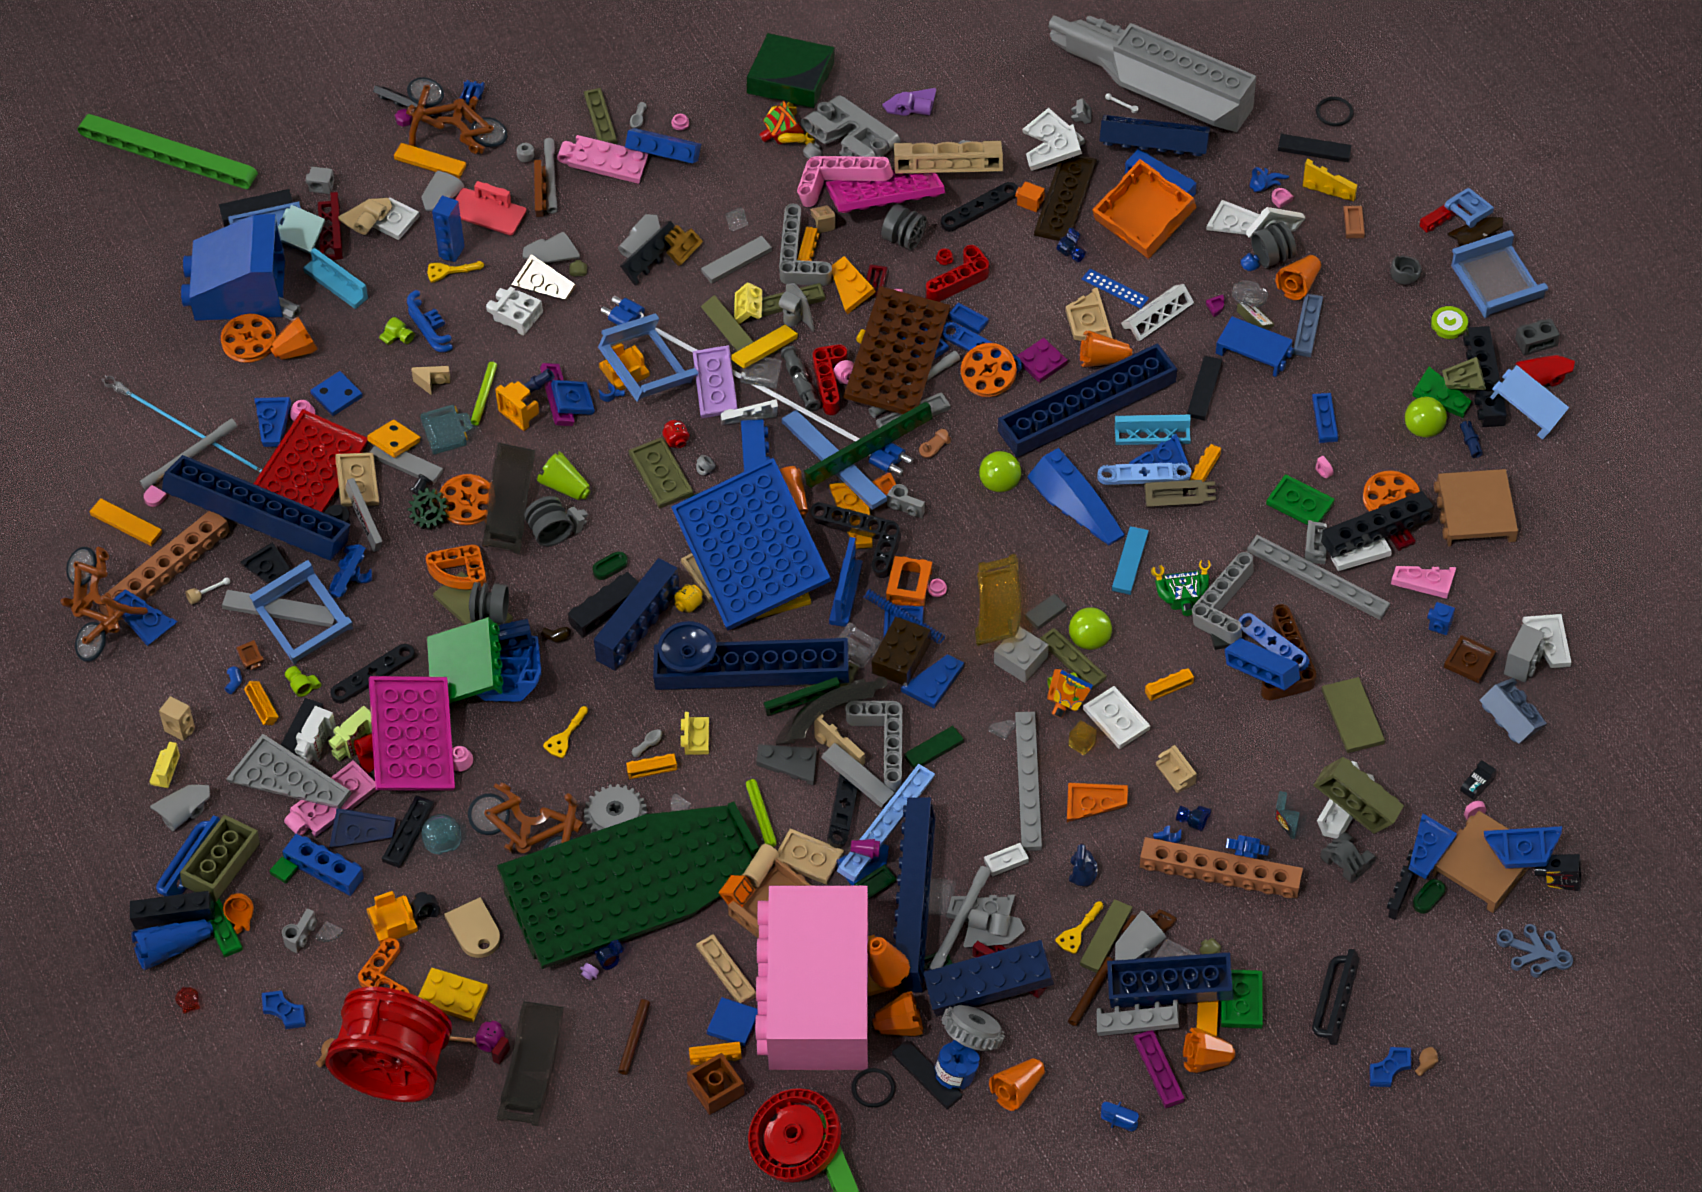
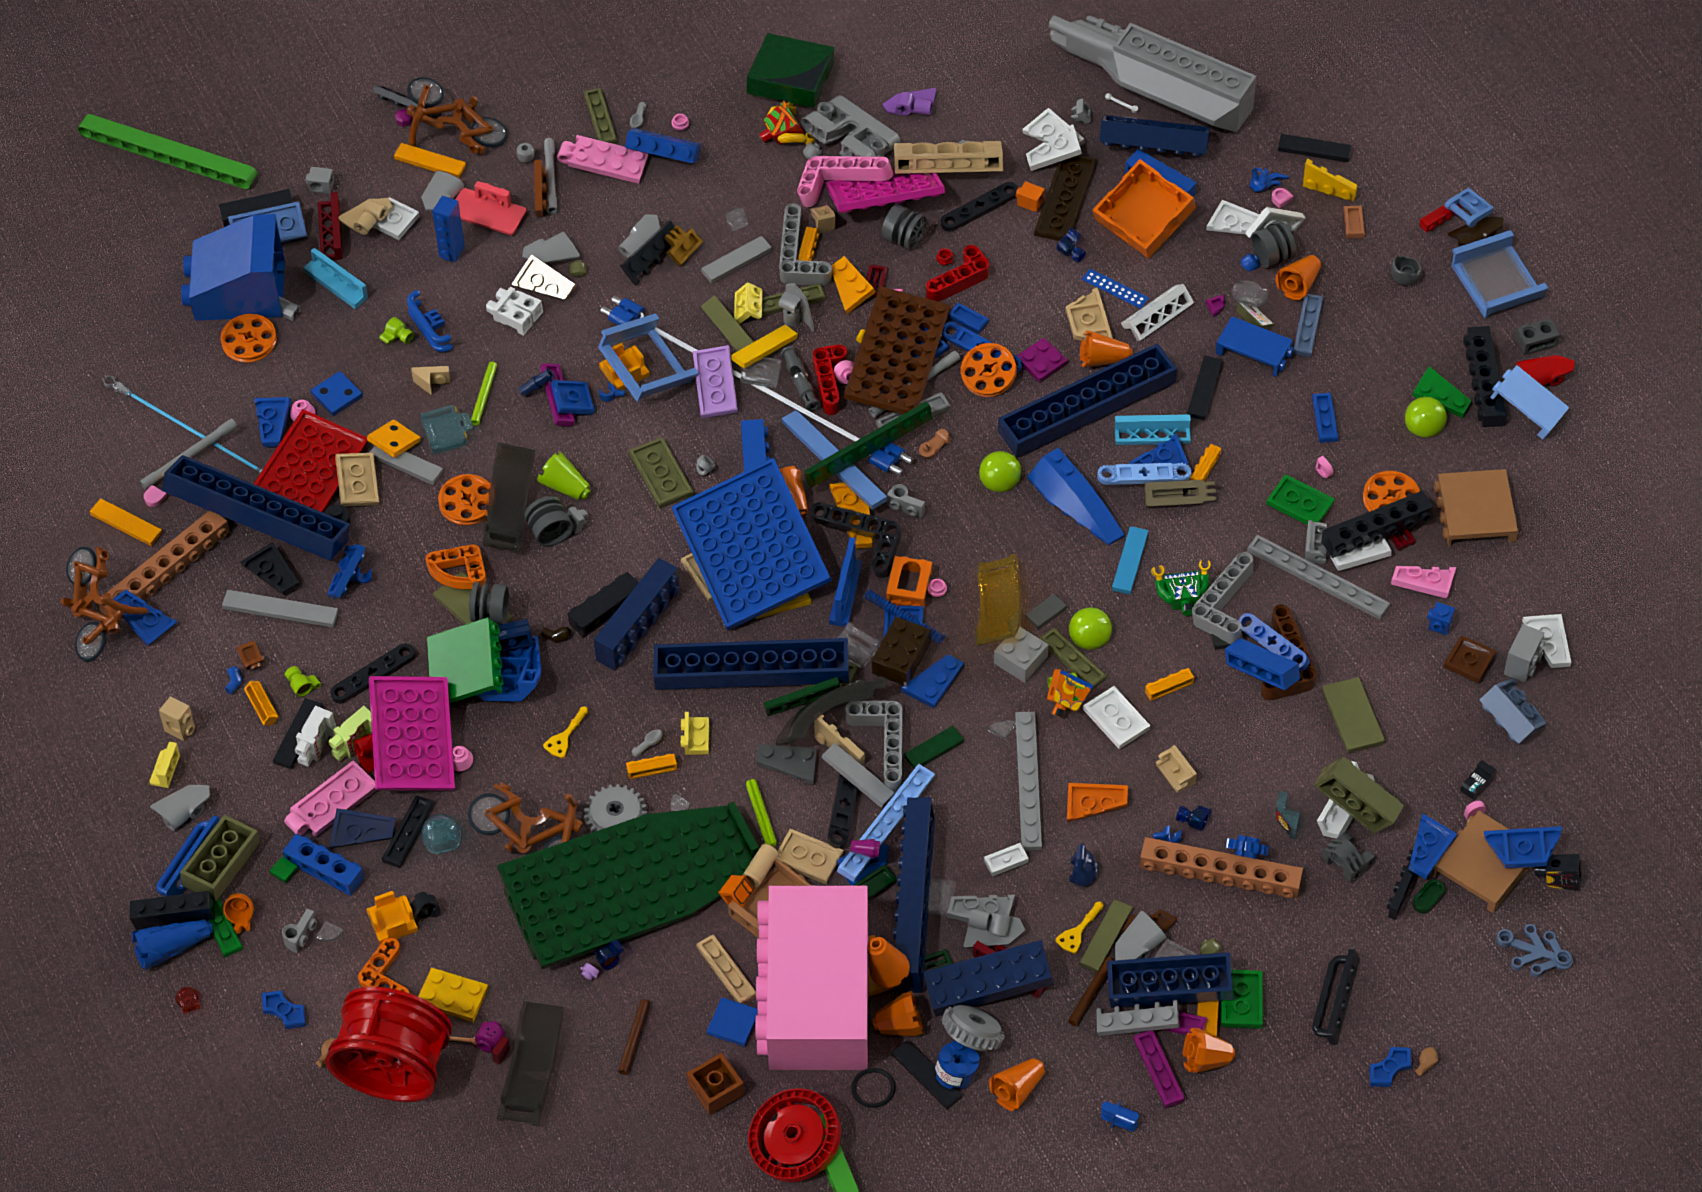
(194, 595): hinge -> none
(281, 772): light grey wing -> none
(285, 584): medium blue piece -> none
(293, 341): orange cone -> none
(300, 229): light aqua brick -> none
(363, 514): light grey tile -> none
(421, 484): black bush -> none
(425, 516): dark green gear -> none
(445, 270): yellow piece -> none
(472, 89): blue arm -> none
(472, 927): tan tile -> none
(511, 405): light orange panel -> none
(610, 565): dark green tile -> none
(675, 434): red head -> none
(684, 639): dark blue dish -> none
(688, 598): yellow head -> none
(701, 1054): light orange piece -> none
(754, 412): white wing -> none
(885, 482): orange tile -> none
(978, 883): light grey piece -> none
(1082, 737): clear yellow brick -> none
(1188, 1021): none -> magenta tile
(1331, 123): black tyre -> none
(1449, 322): lime tile -> none
(1465, 376): olive wing -> none
(1471, 439): dark blue pin -> none

